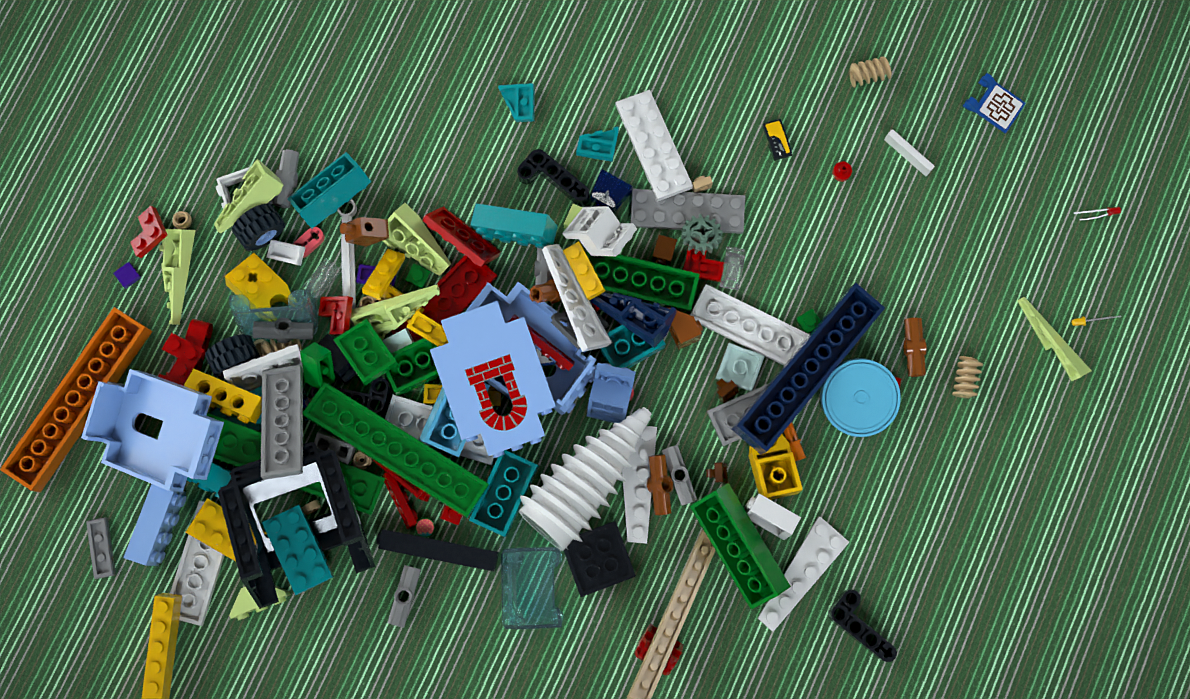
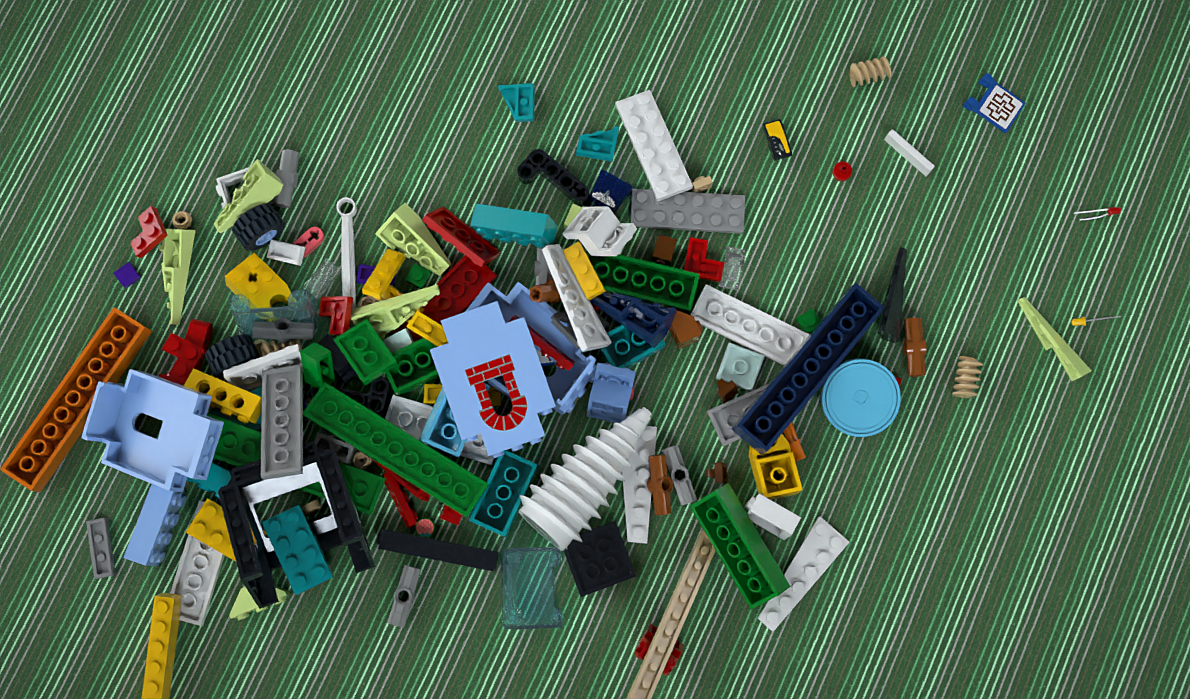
(329, 190): teal brick -> none
(358, 231): dark orange torso -> none
(698, 237): sand green gear -> none
(863, 630): black beam -> none
(891, 317): none -> black wedge

